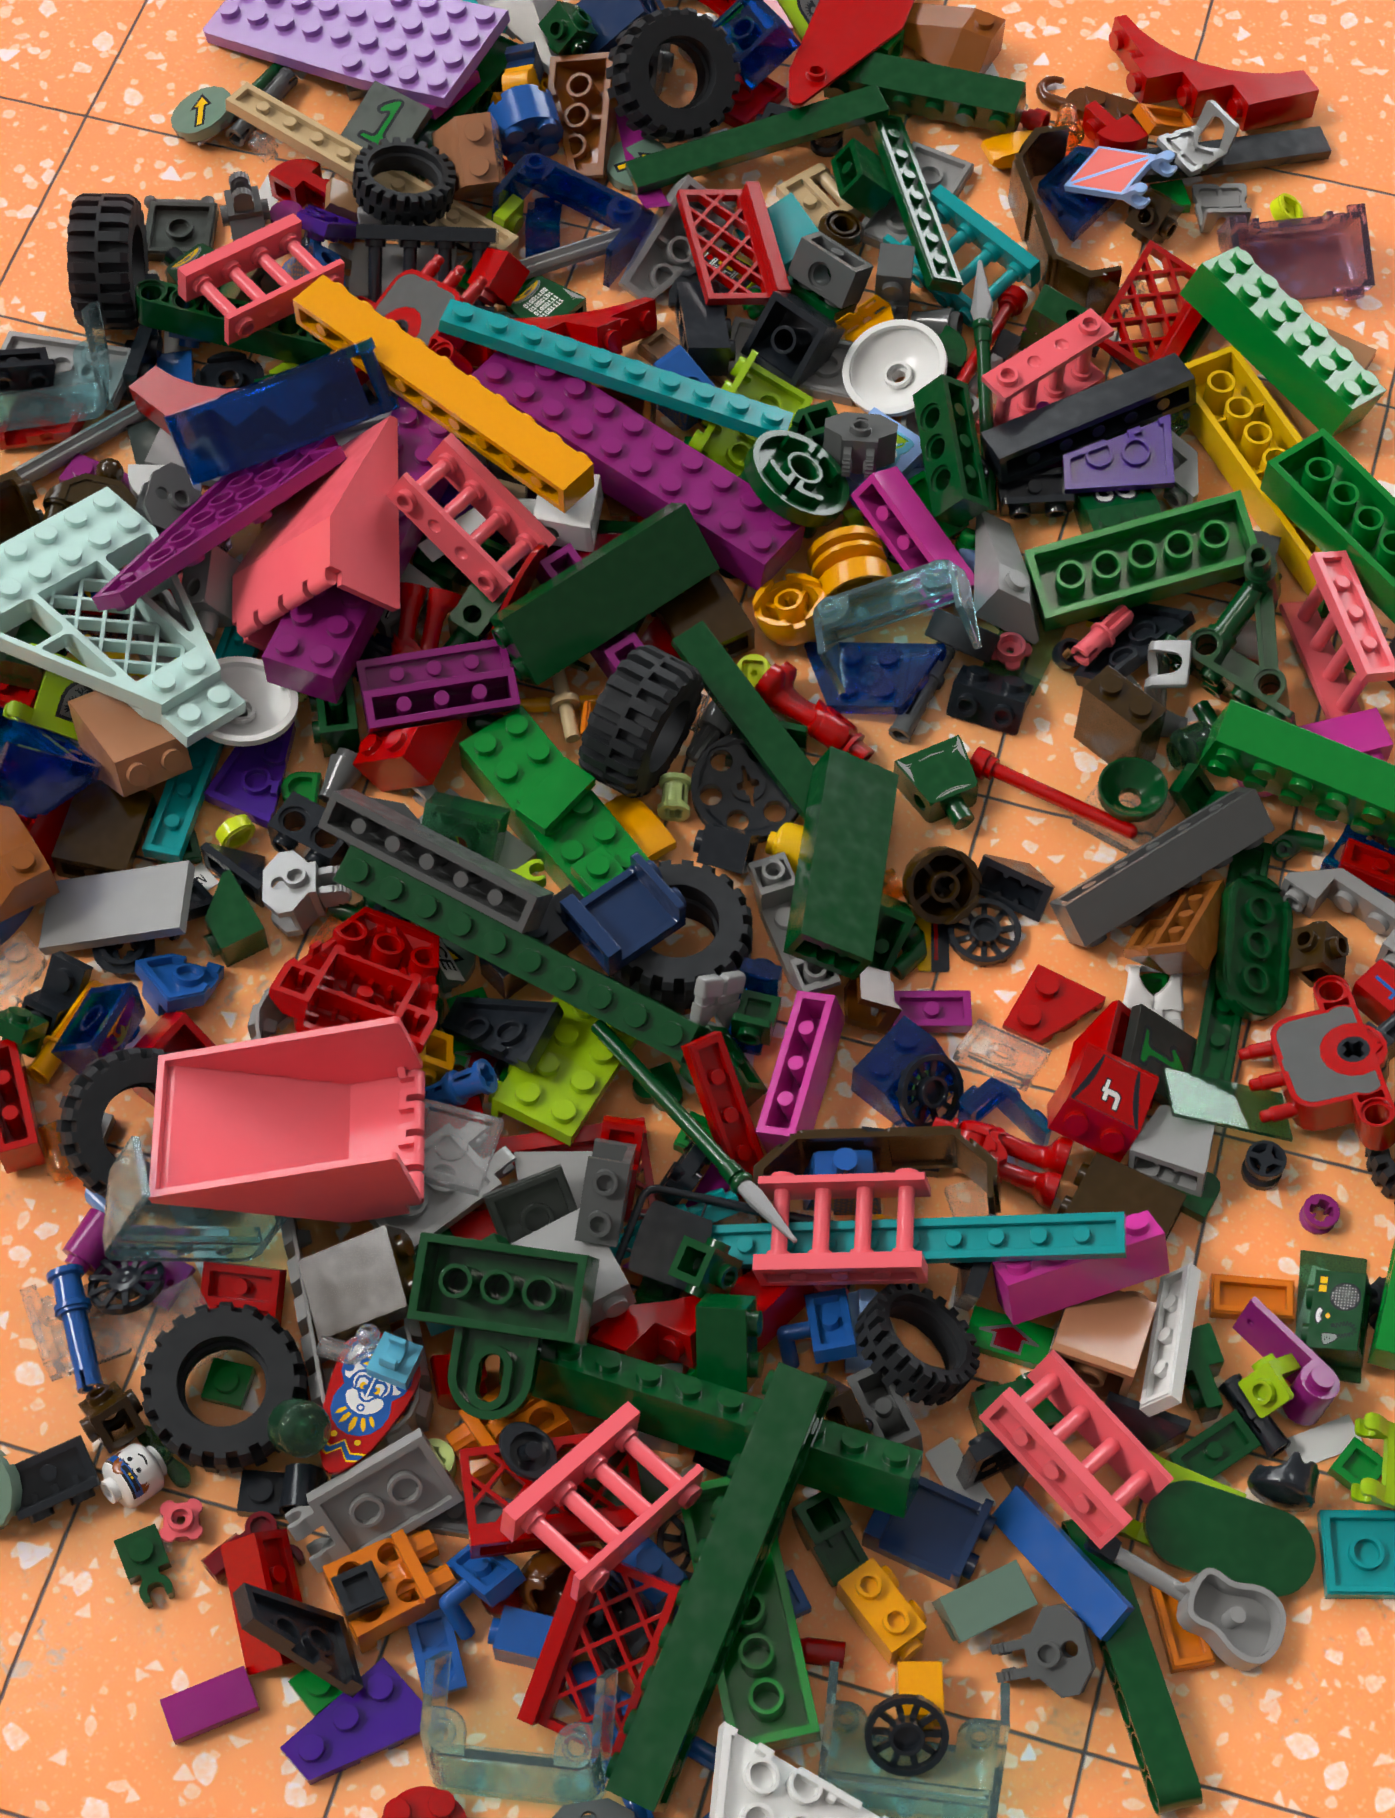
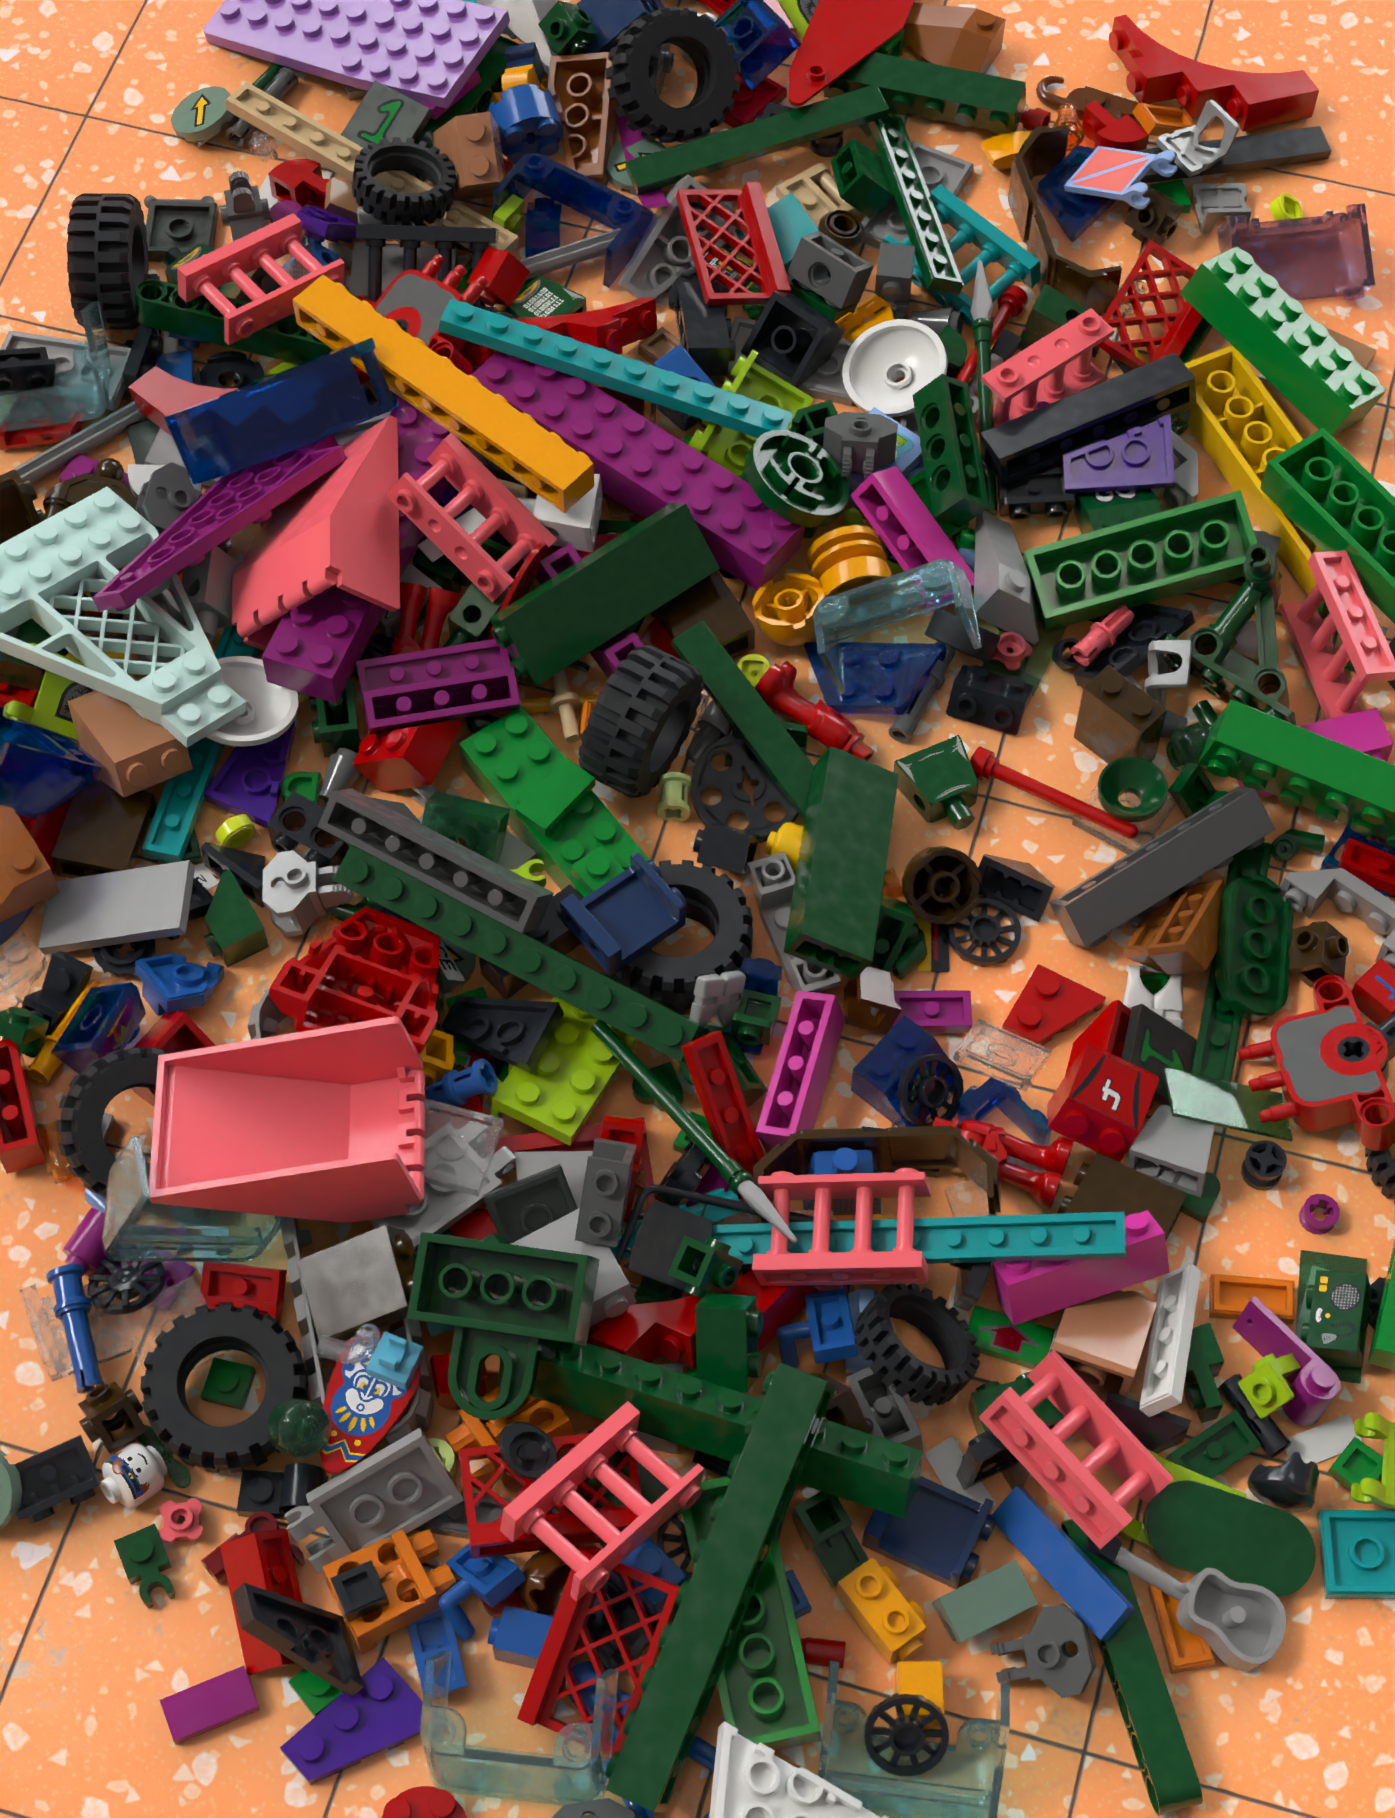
(642, 826): light orange slope -> none

